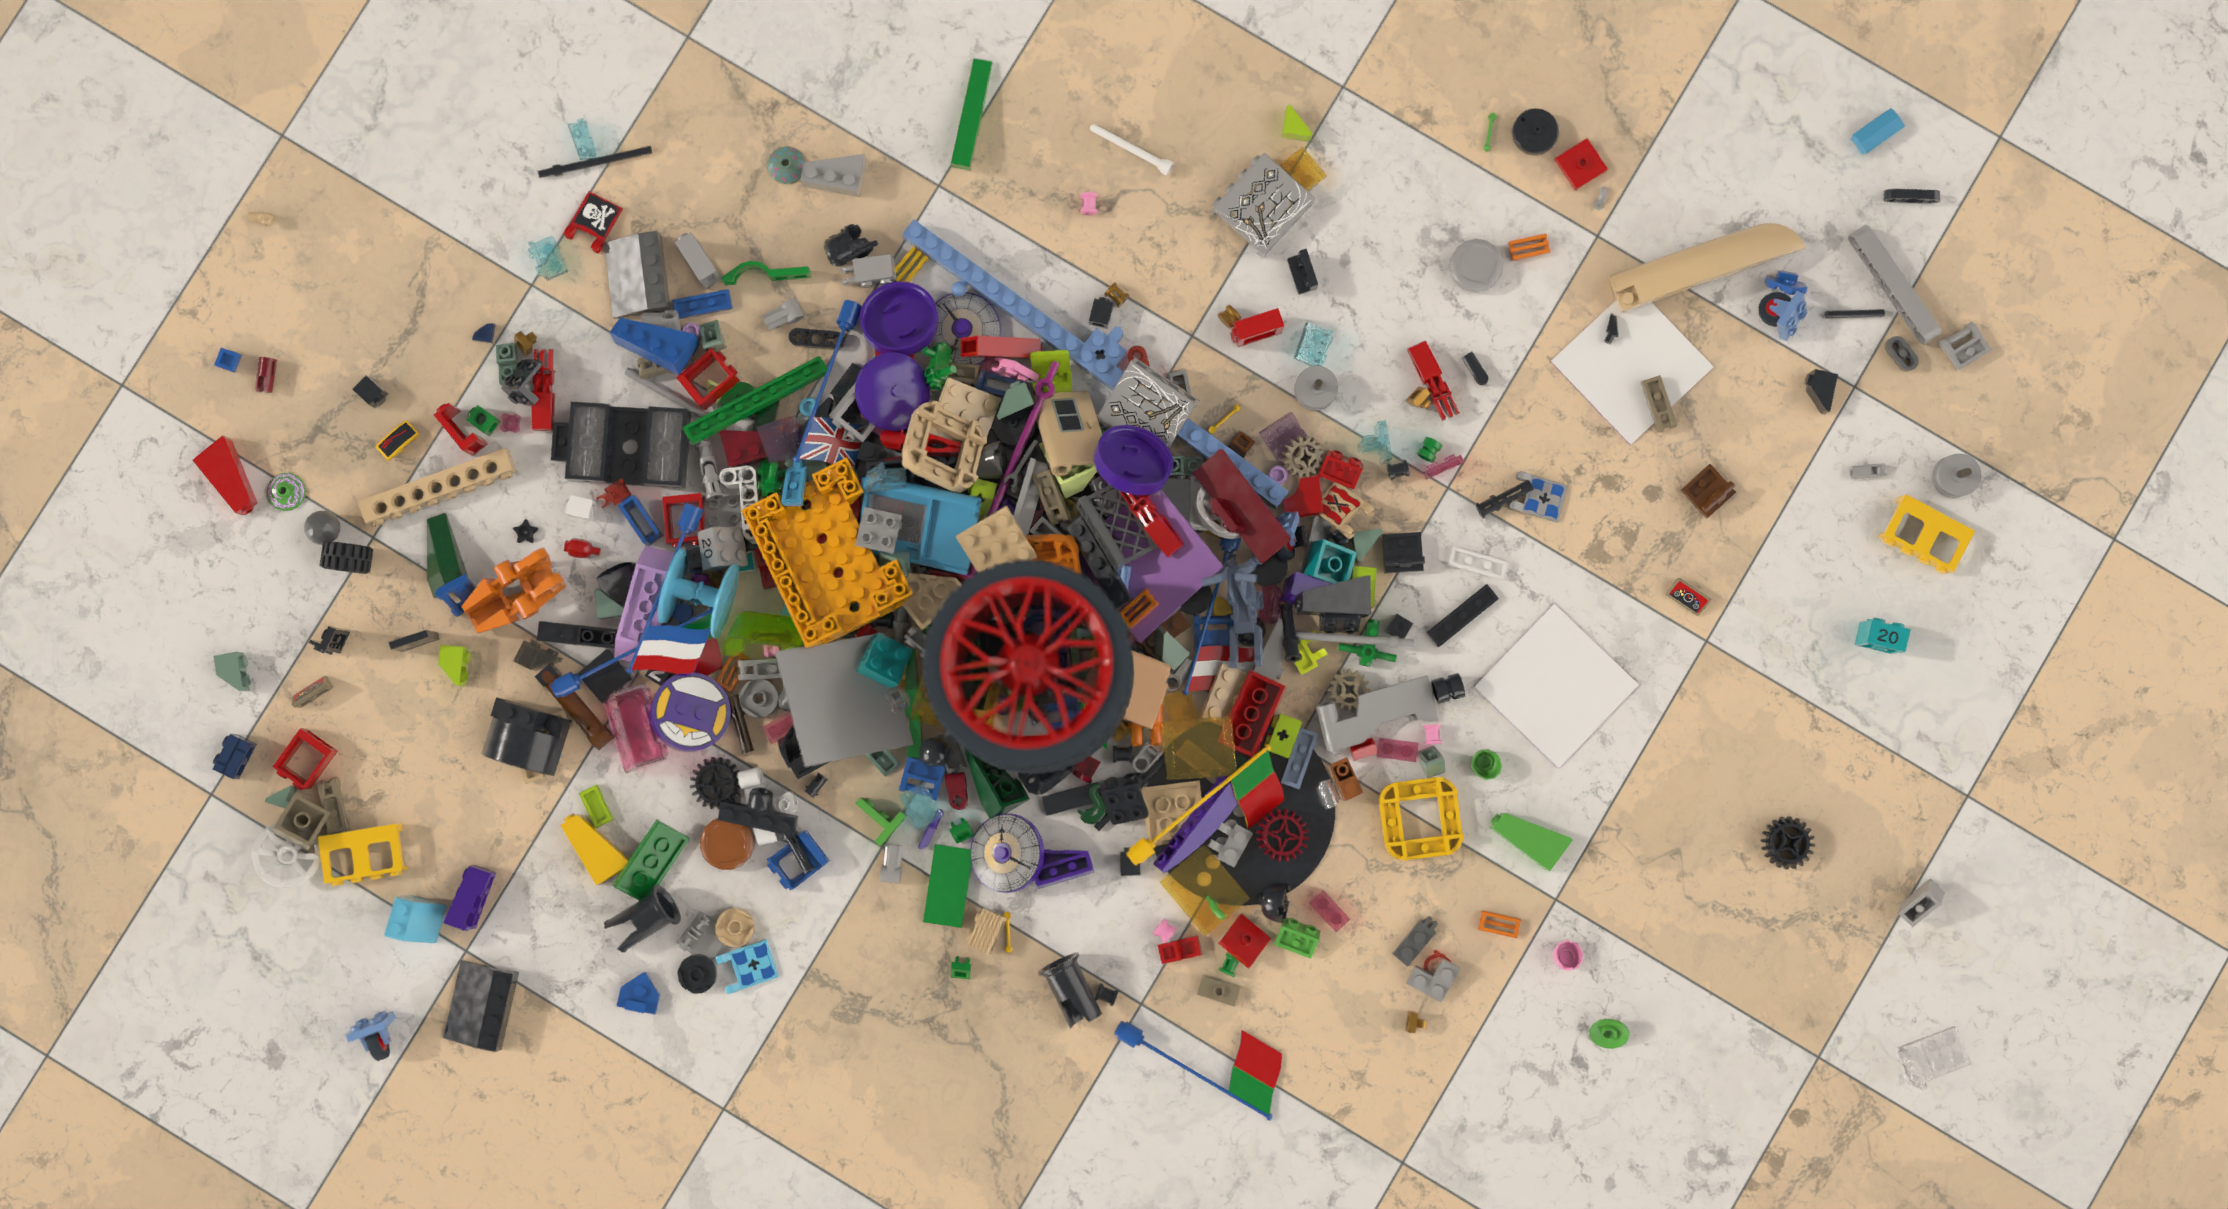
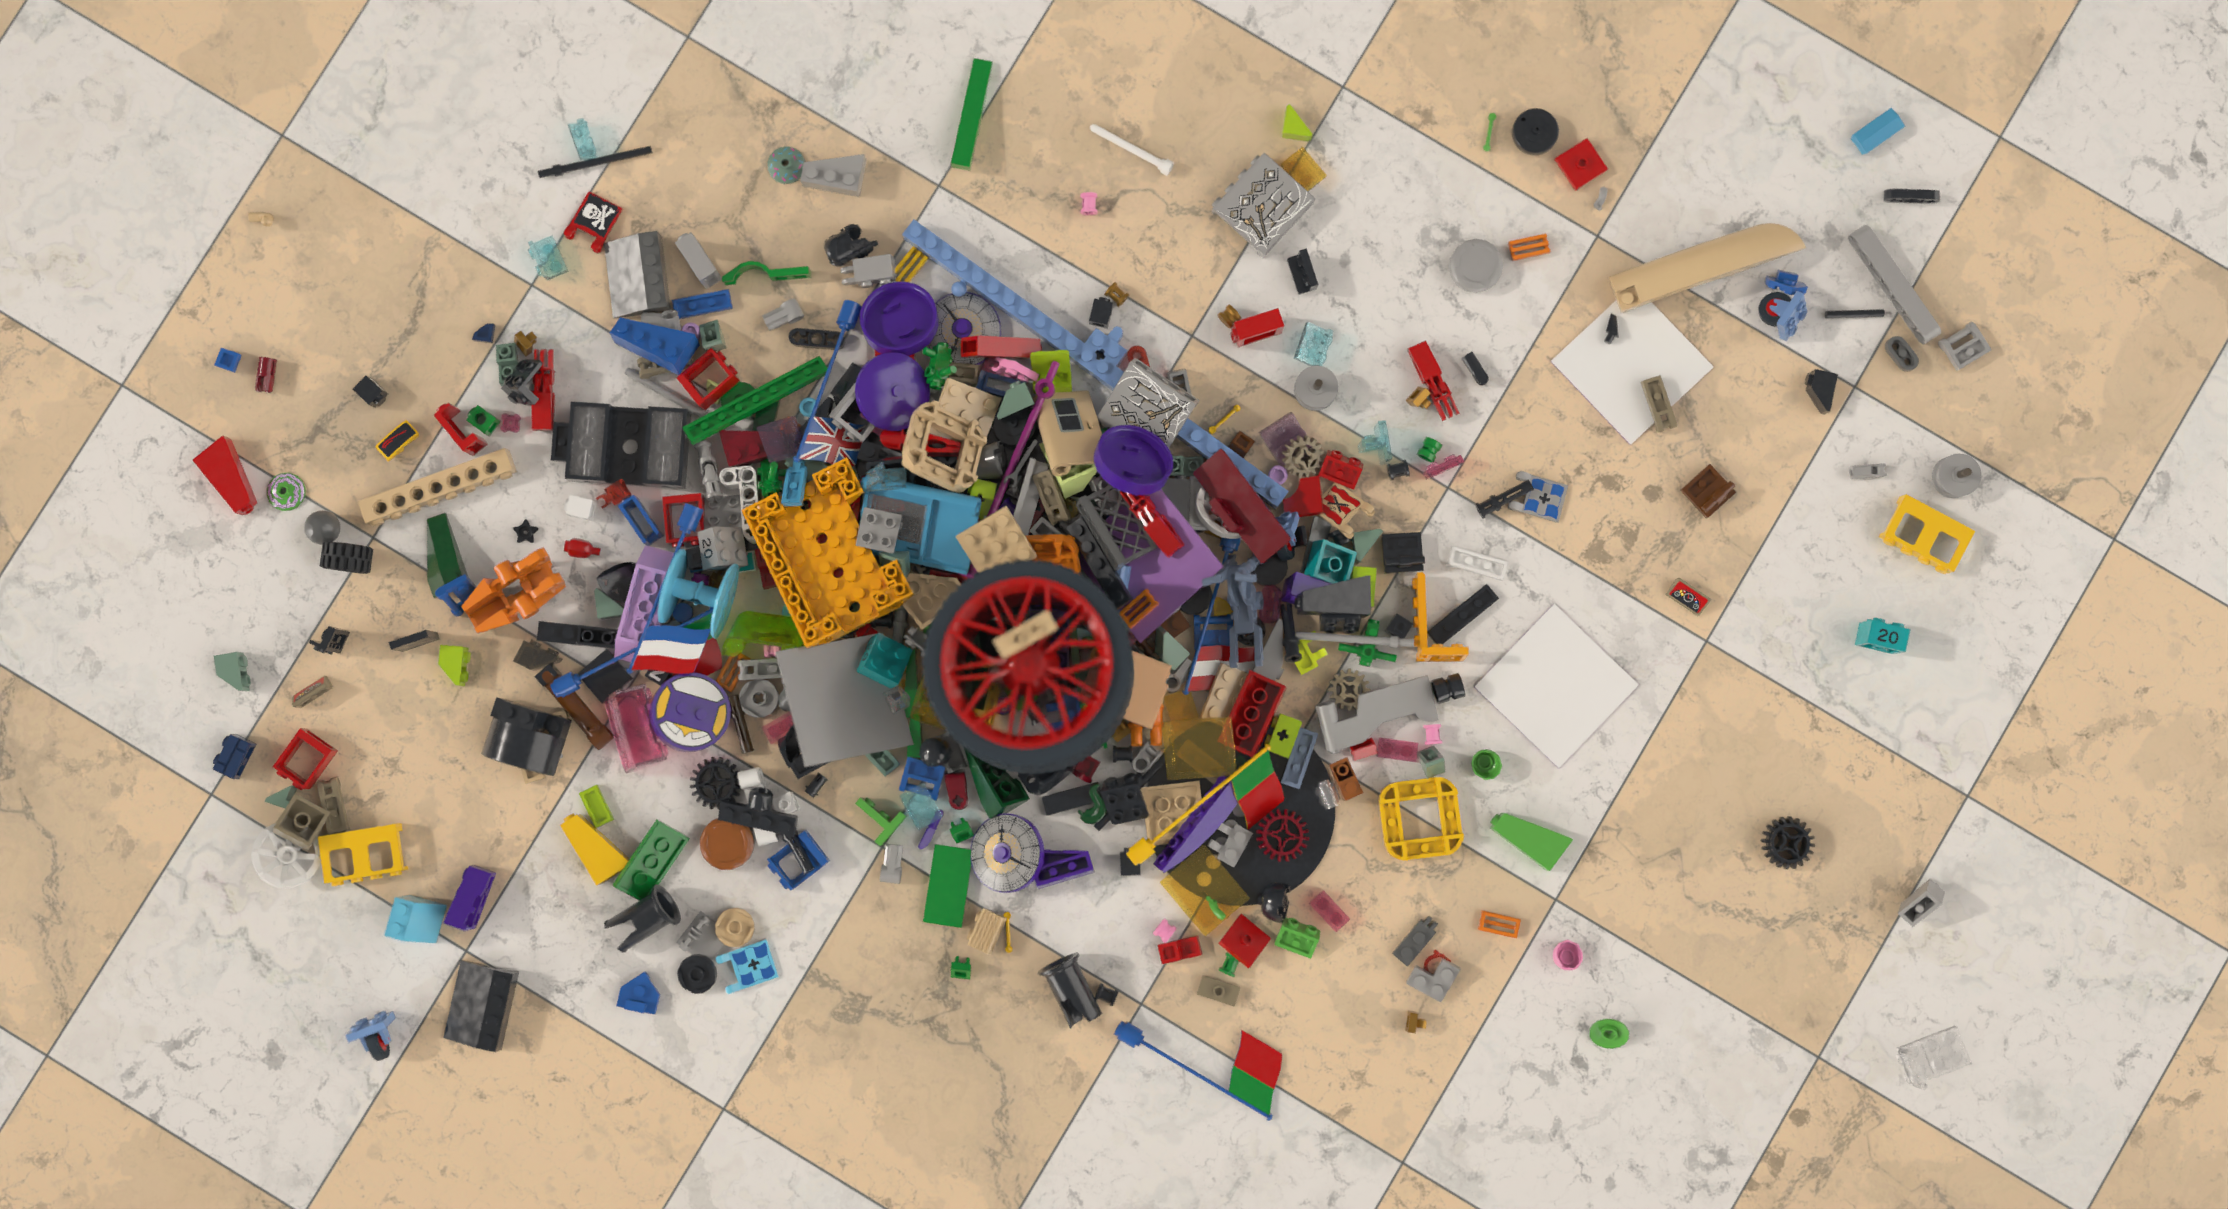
(1025, 634): none -> tan plate
(1437, 652): none -> light orange bracket

